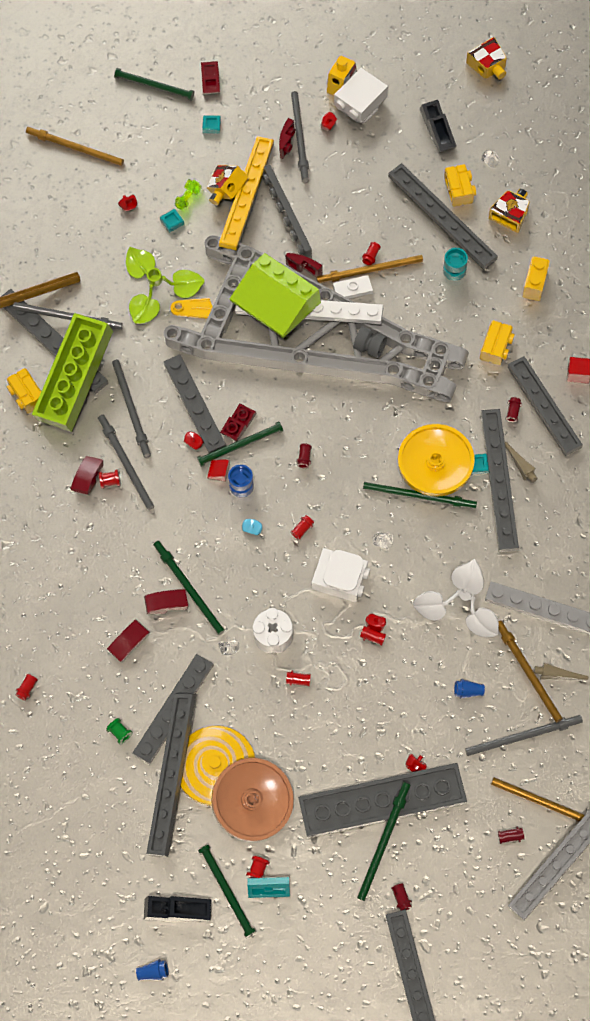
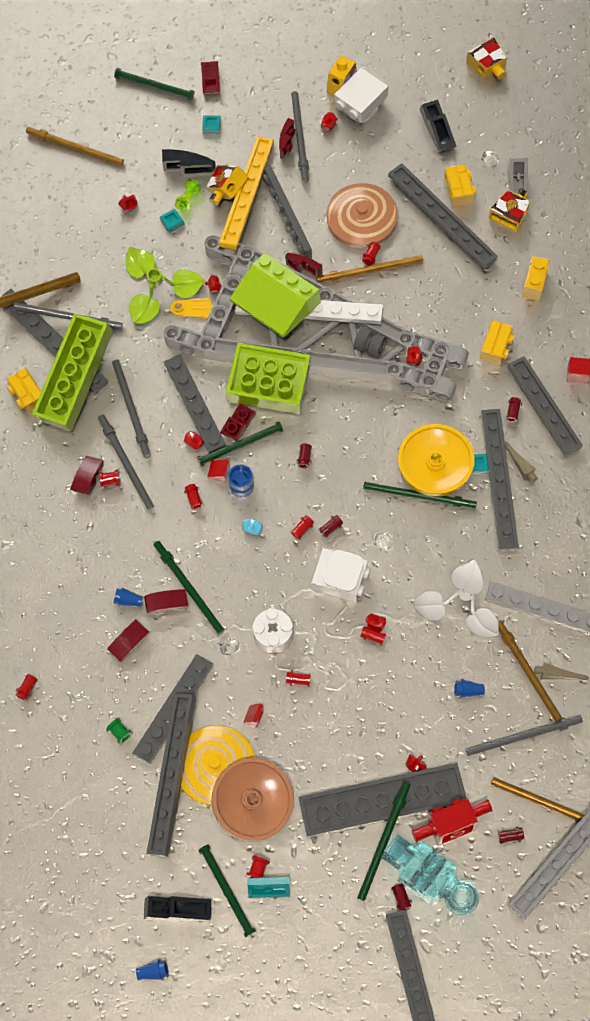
(127, 598): none -> blue cone
(187, 162): none -> black slope
(193, 496): none -> red pin
(213, 283): none -> red piece
(254, 715): none -> red slope
(268, 378): none -> lime slope
(334, 523): none -> dark red pin
(354, 287): white plate -> none
(361, 215): none -> nougat dish
(414, 356): none -> red piece
(430, 875): none -> clear light blue brick
(452, 822): none -> red brick
(455, 264): teal wheel -> none
(518, 174): none -> light grey slope

